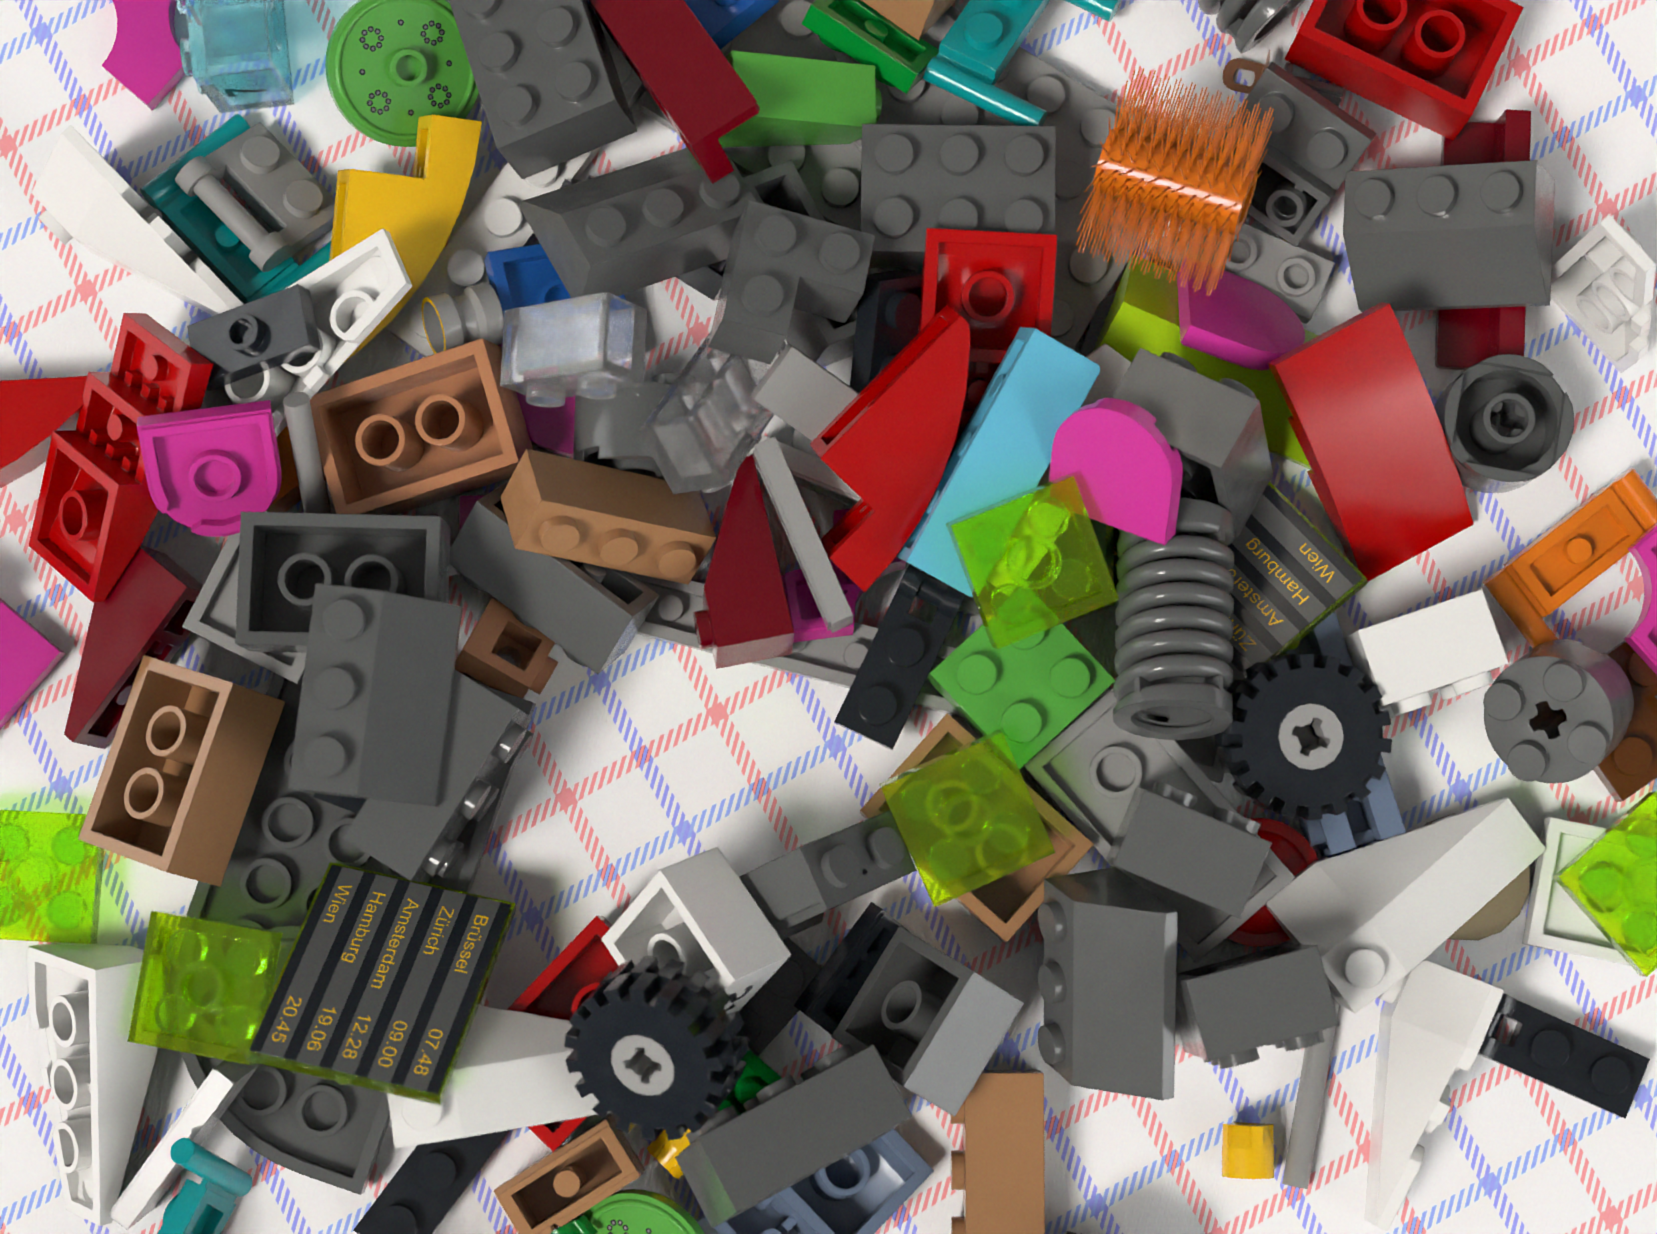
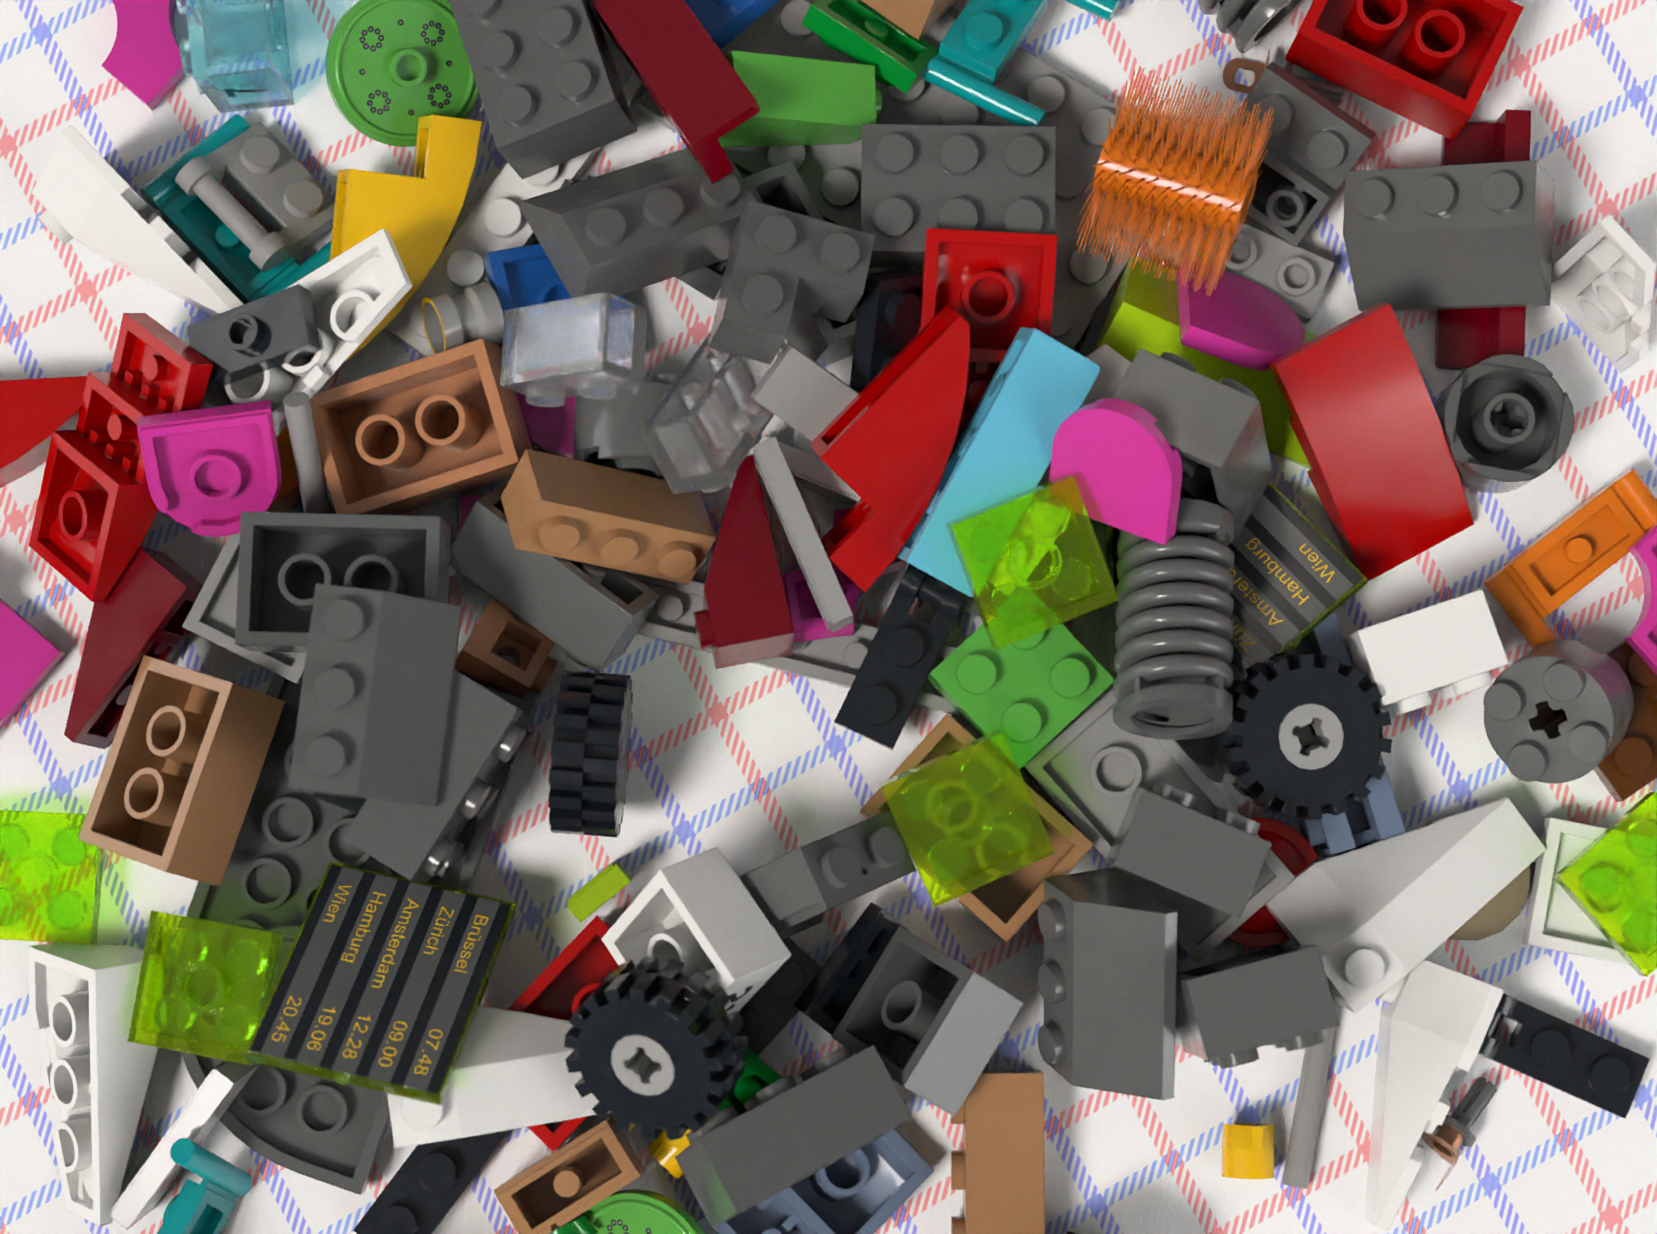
(590, 754): none -> black wheel
(598, 890): none -> lime tile
(1456, 1128): none -> dark grey piece

